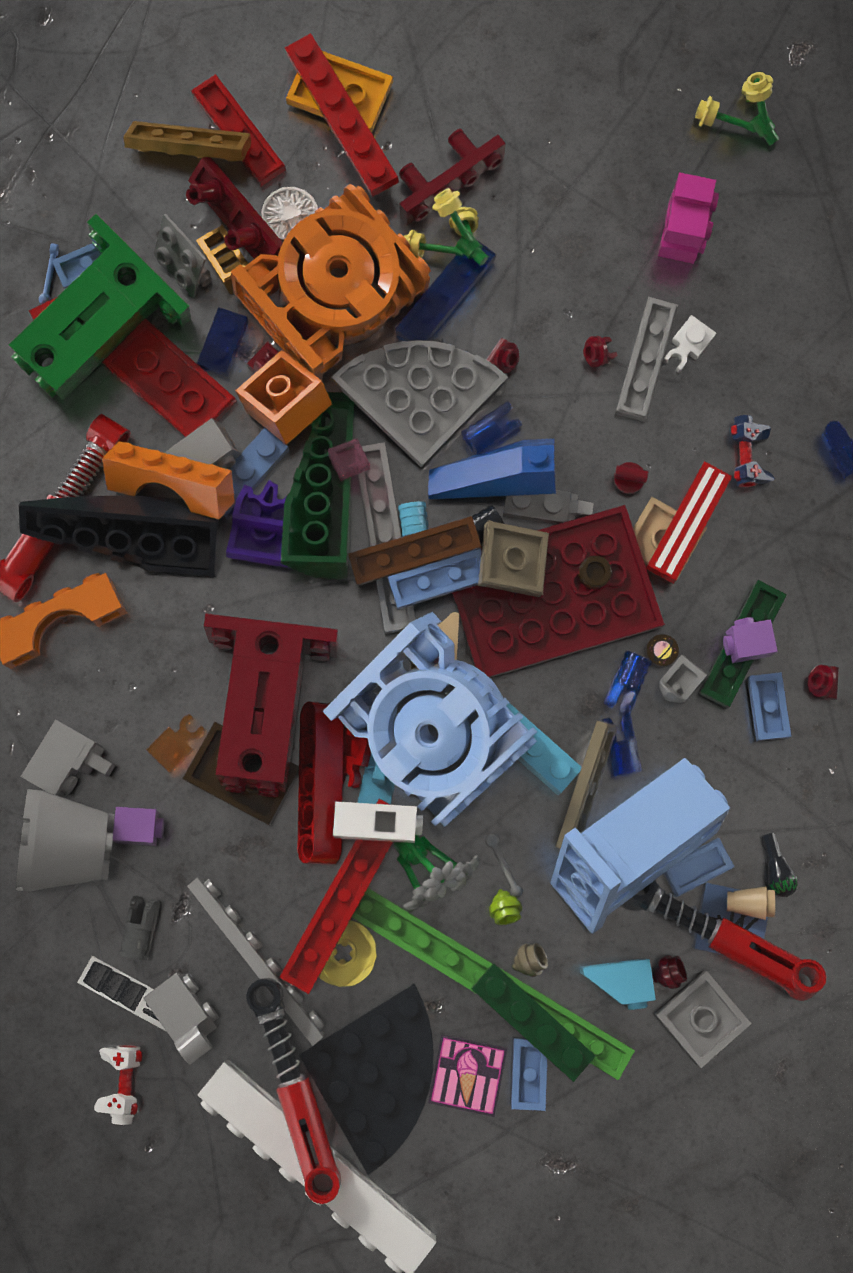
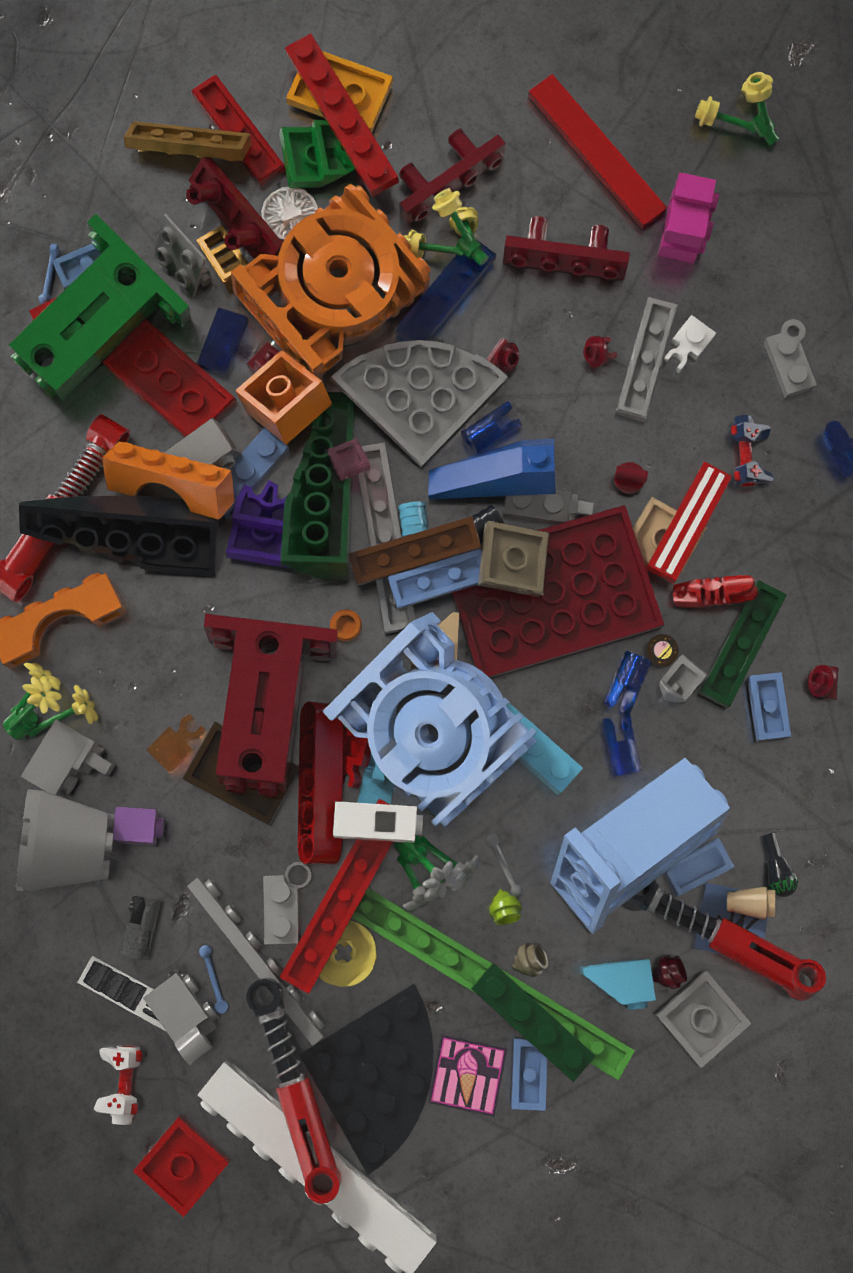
(24, 719): none -> plant
(181, 1166): none -> red tile
(221, 1005): none -> medium blue hinge
(283, 907): none -> light grey hinge
(313, 155): none -> green plate
(348, 625): none -> orange tile
(565, 257): none -> dark red plate
(588, 779): dark tan tile -> none
(595, 572): dark brown tile -> none
(597, 151): none -> red tile
(715, 591): none -> red hinge
(750, 640): medium lavender brick -> none
(790, 360): none -> light grey hinge

